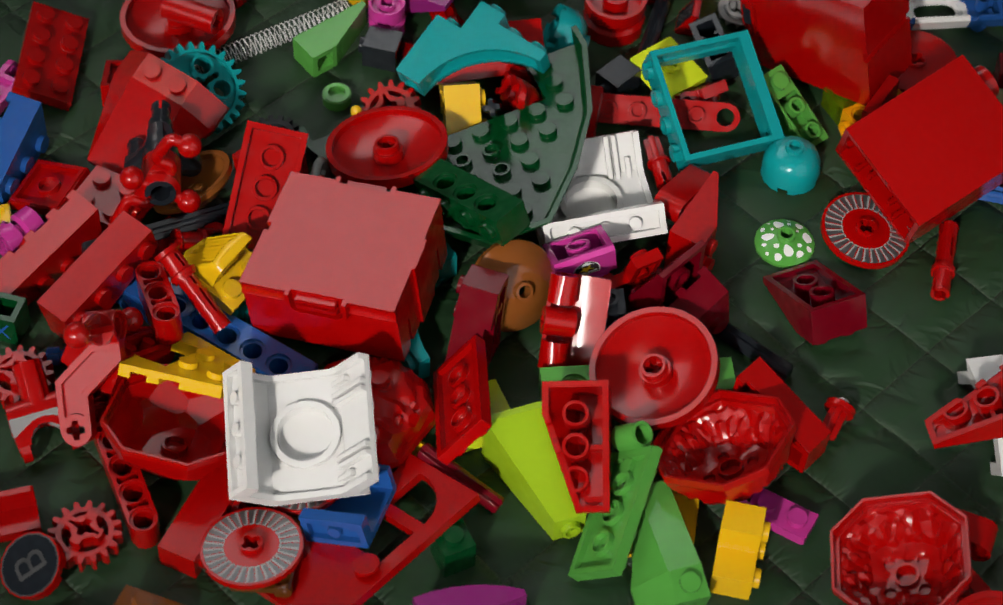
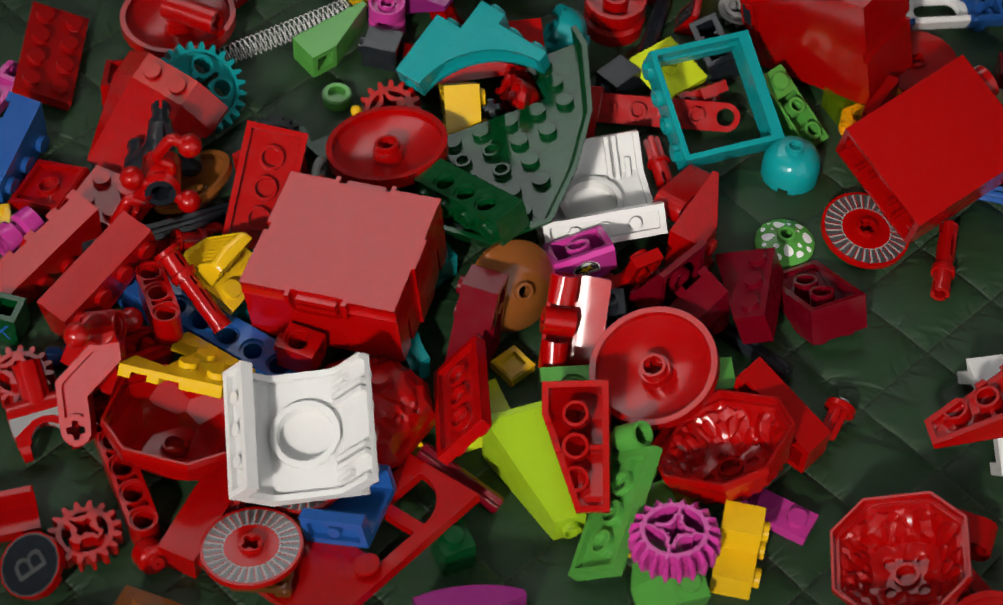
(148, 557): none -> red piece
(304, 359): none -> red brick
(512, 366): none -> yellow tile
(674, 540): none -> dark pink gear
(754, 291): none -> dark red wedge

